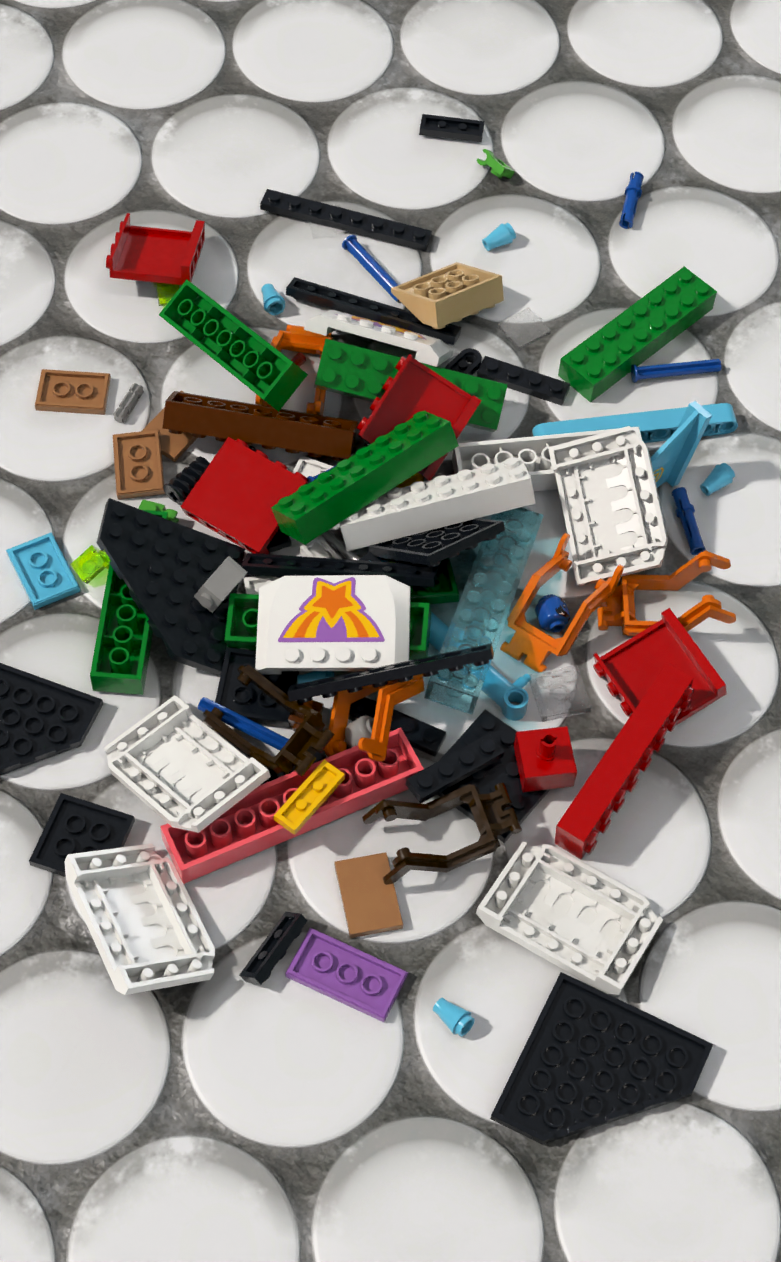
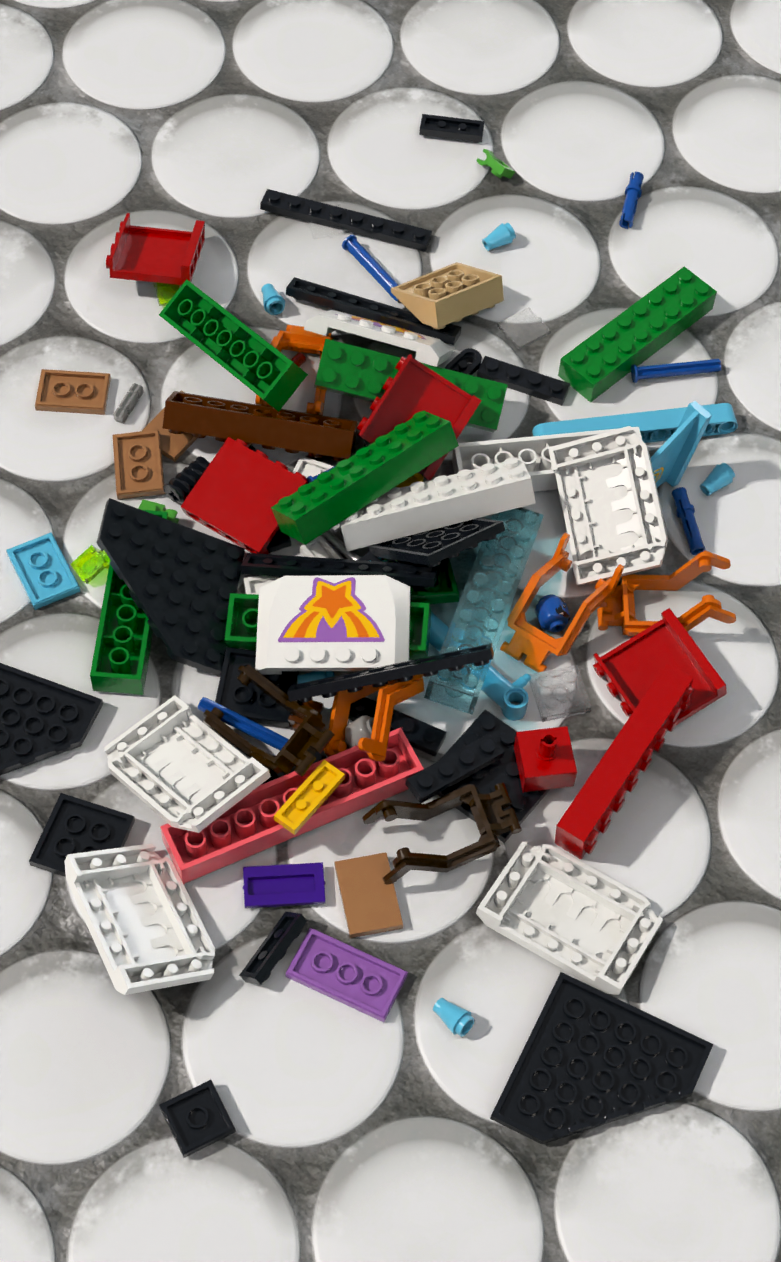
(197, 1118): none -> black plate
(220, 584): light grey slope -> none
(284, 885): none -> dark purple piece

